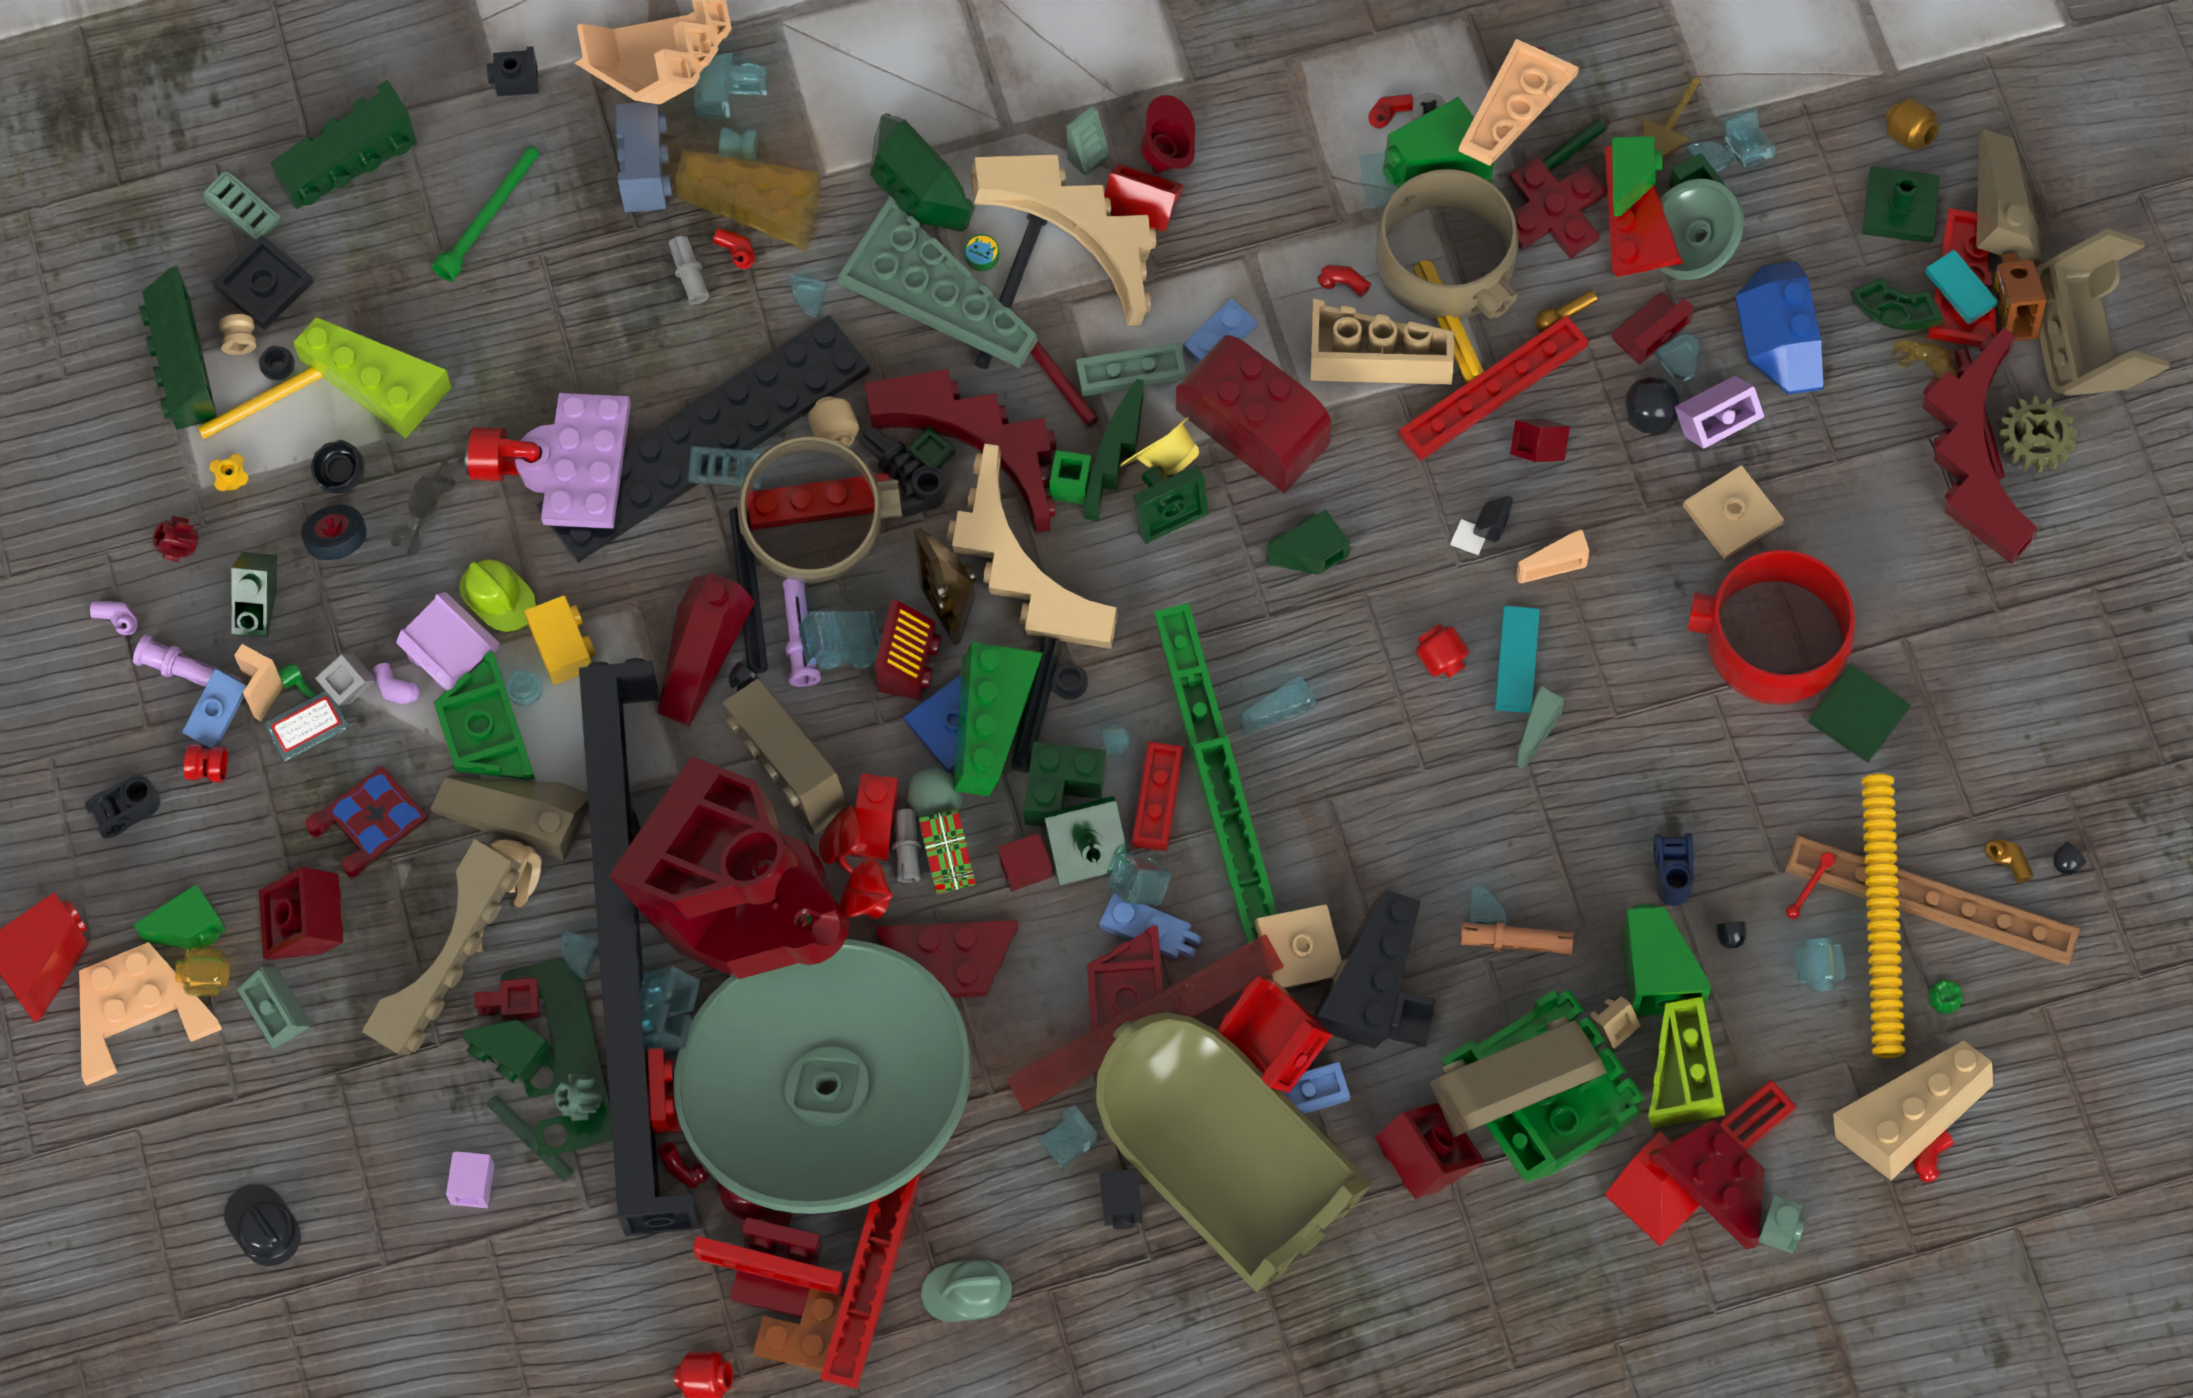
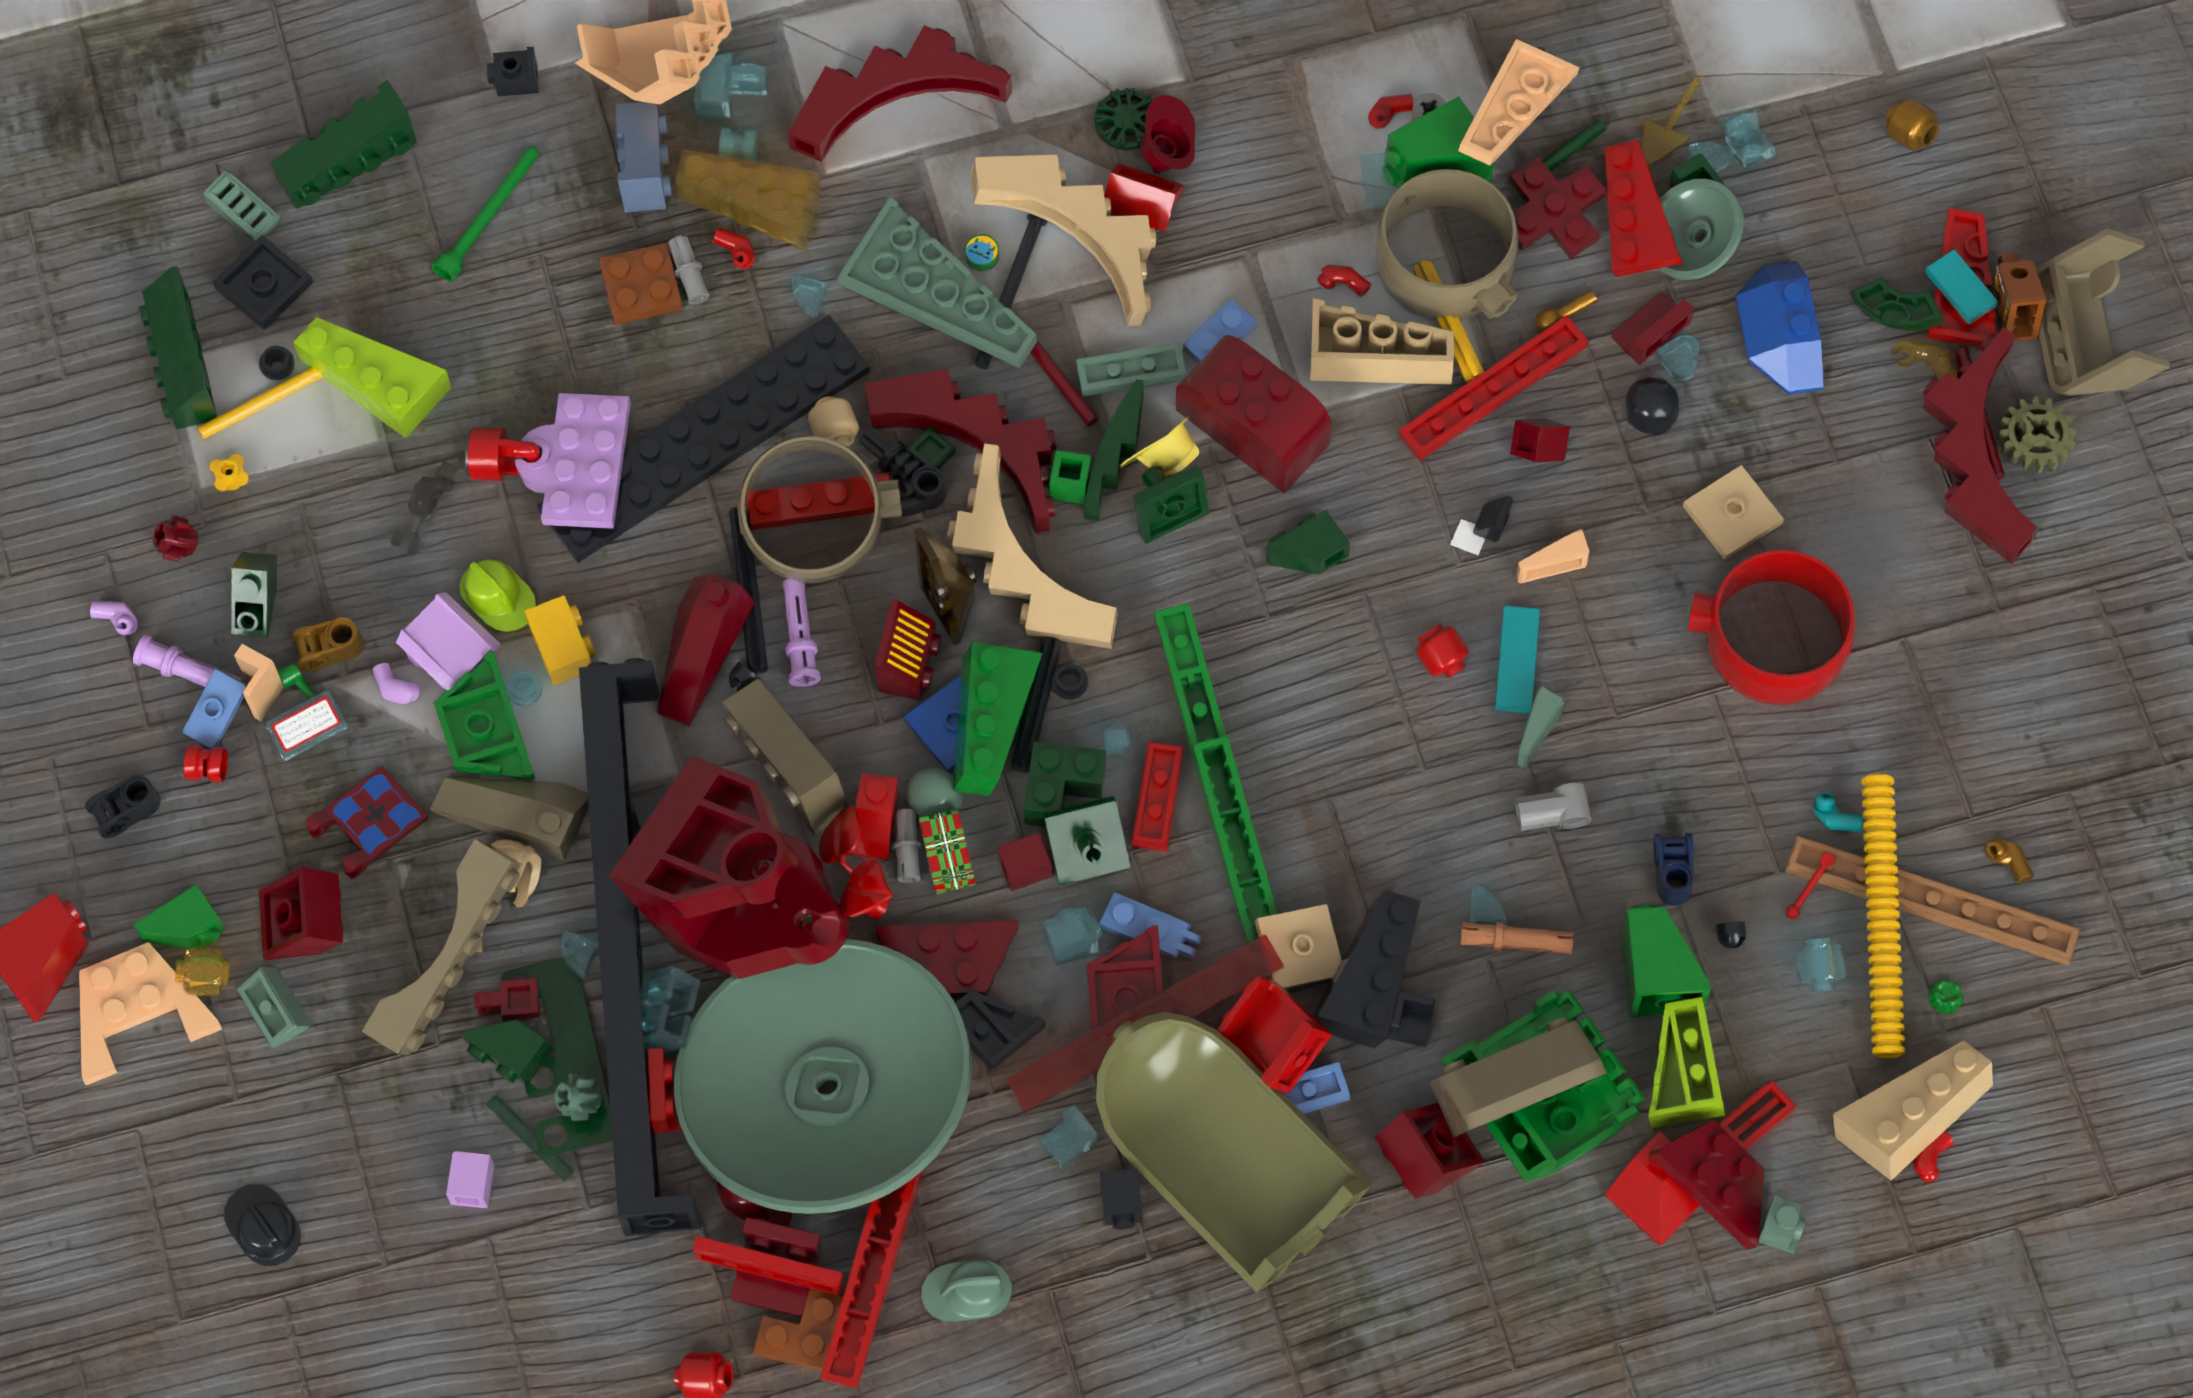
(237, 334): tan wheel -> none
(324, 646): none -> pearl gold piece
(334, 532): black wheel -> none
(337, 467): black hair -> none
(345, 679): light grey brick -> none
(640, 283): none -> dark orange plate
(677, 1168): dark red arm -> none
(727, 454): clear light blue slope -> none
(840, 638): clear light blue brick -> none
(887, 76): none -> dark red arch
(917, 176): dark green wedge -> none
(995, 1027): none -> black wing
(1072, 934): none -> clear light blue brick
(1086, 141): sand green slope -> none
(1125, 118): none -> dark green wheel
(1139, 880): clear light blue panel -> none
(1286, 702): clear light blue slope -> none
(1563, 807): none -> light grey piece
(1616, 1021): tan tile -> none
(1633, 169): green slope -> none
(1719, 411): lavender brick -> none
(1832, 817): none -> teal arm
(1859, 713): dark green tile -> none
(1901, 204): dark green tile -> none
(2004, 204): dark tan wedge -> none
(2068, 859): black hinge -> none

